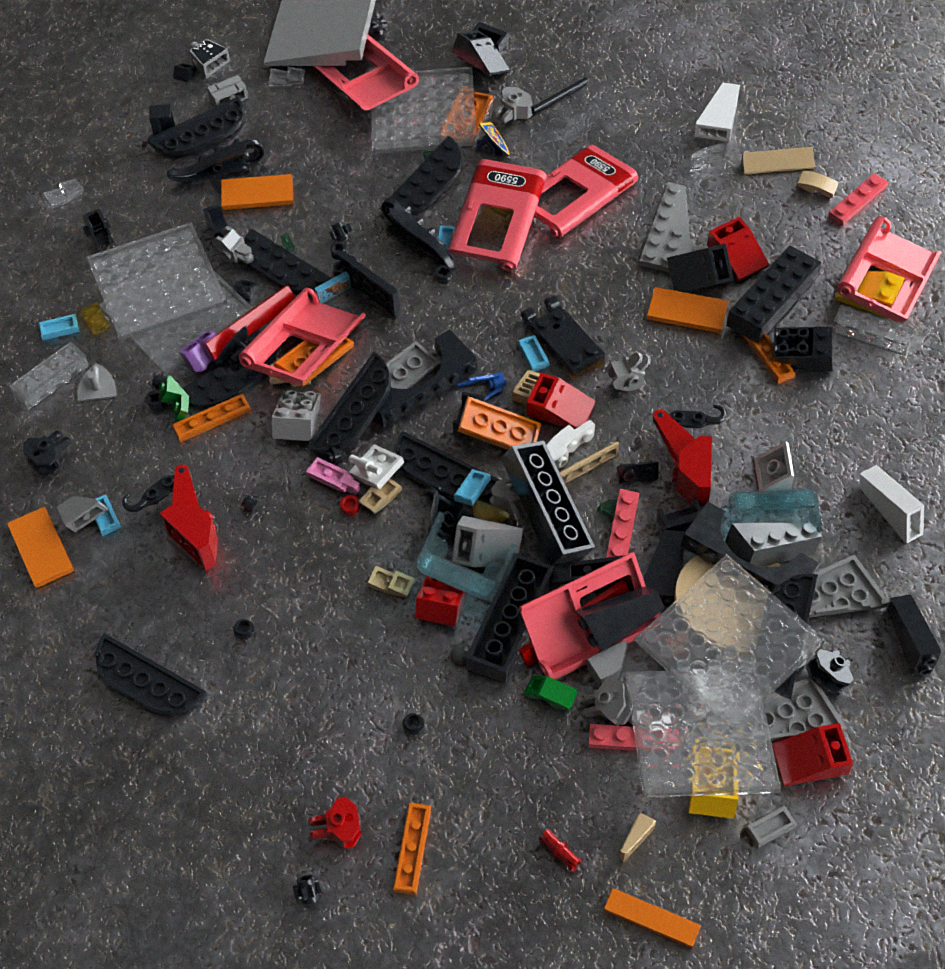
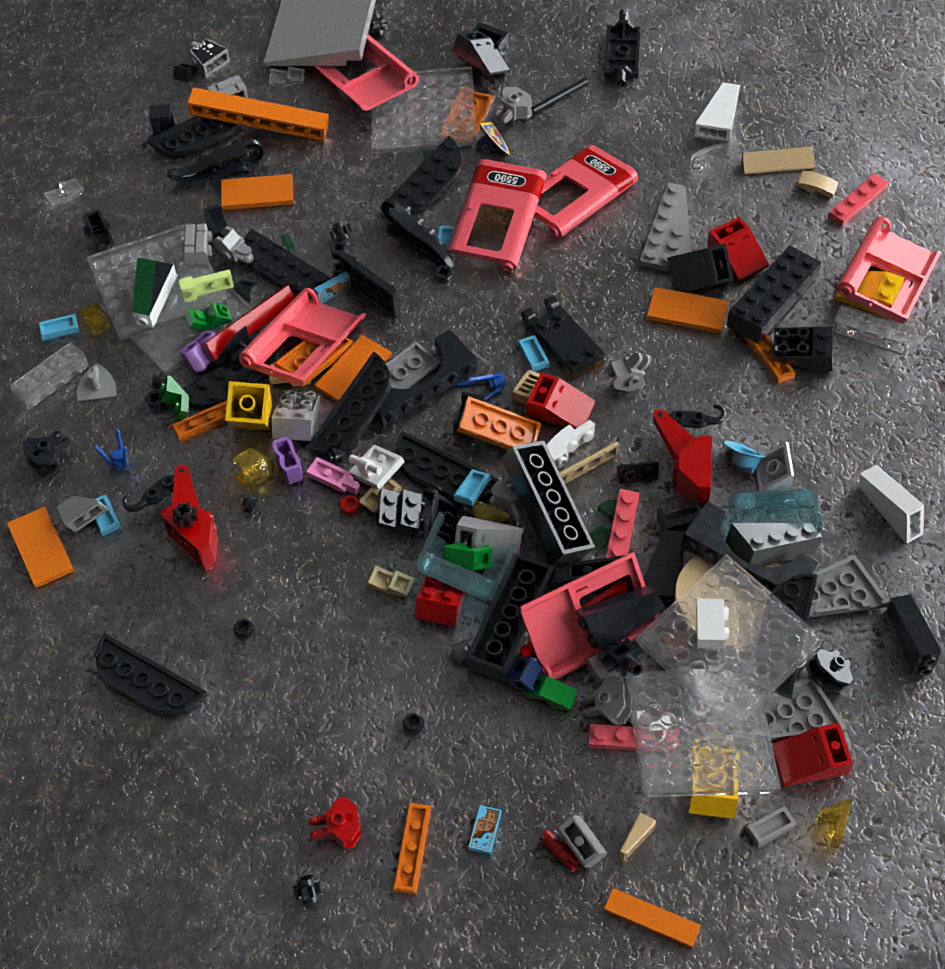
(118, 457): none -> blue plant
(151, 290): none -> slope
(184, 515): none -> black gear
(197, 244): none -> light grey brick
(205, 284): none -> yellowish green plate
(212, 317): none -> green slope
(249, 406): none -> yellow slope
(255, 467): none -> clear yellow piece
(258, 114): none -> orange brick
(287, 460): none -> medium lavender brick
(343, 372): none -> orange tile
(400, 511): none -> plate
(468, 558): none -> green slope
(485, 830): none -> tile
(524, 673): none -> dark blue brick
(582, 841): none -> light grey brick
(600, 536): none -> clear green tile
(622, 50): none -> black plate
(622, 658): none -> black piece
(711, 623): none -> white brick
(744, 457): none -> medium azure piece
(837, 817): none -> clear yellow slope

